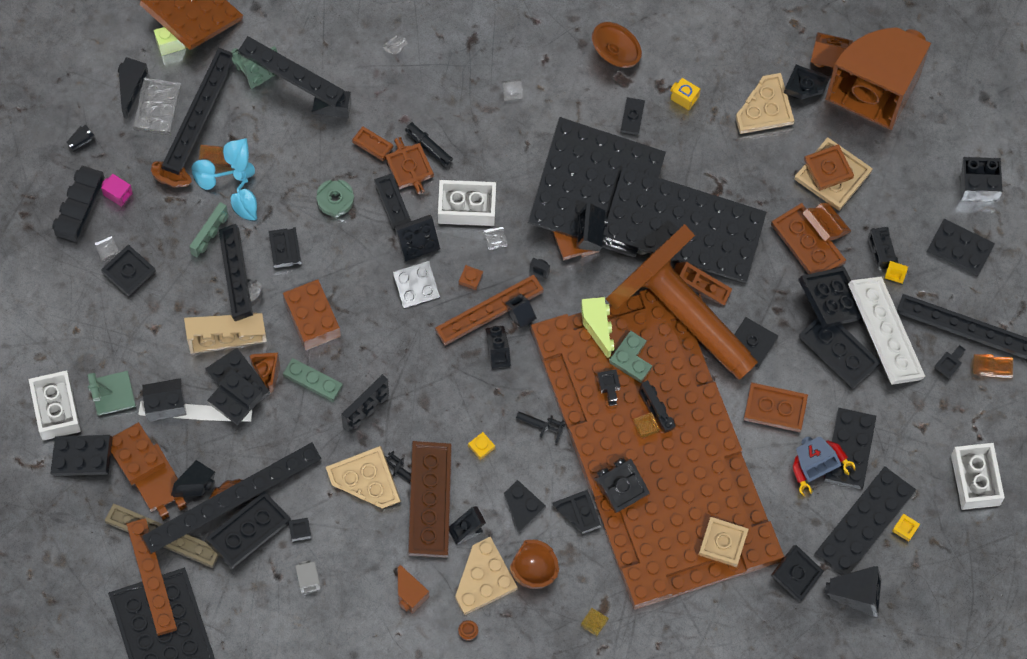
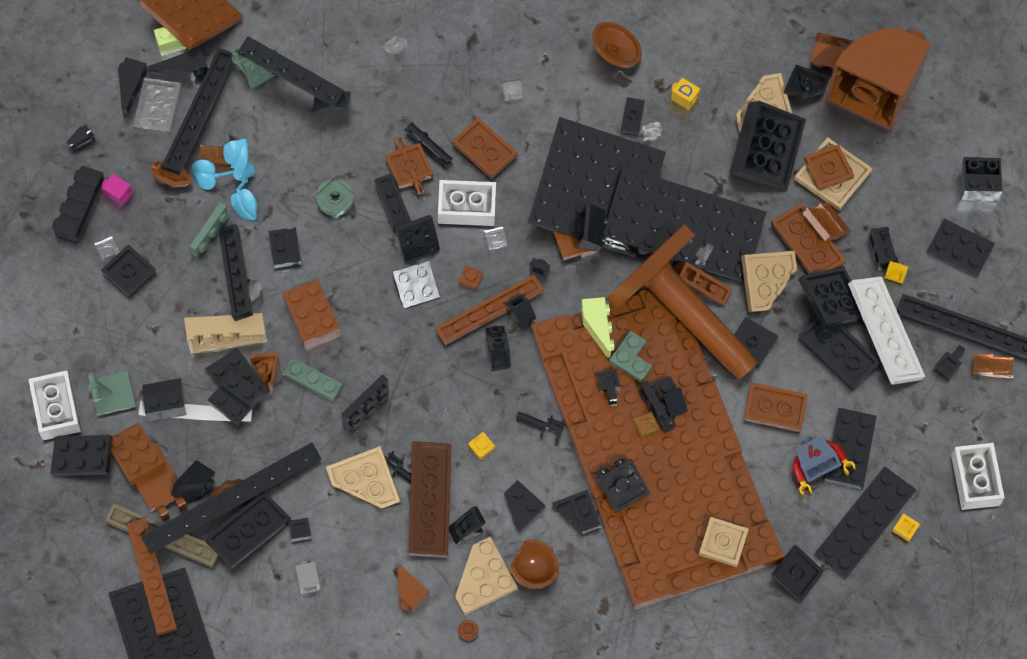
(181, 67): none -> black slope
(372, 143): dark orange plate -> none
(484, 148): none -> dark orange plate
(594, 622): clear yellow plate -> none
(651, 131): none -> clear plate
(671, 397): none -> black slope
(703, 254): none -> clear plate
(766, 277): none -> tan plate
(767, 145): none -> black slope
(857, 590): black slope -> none

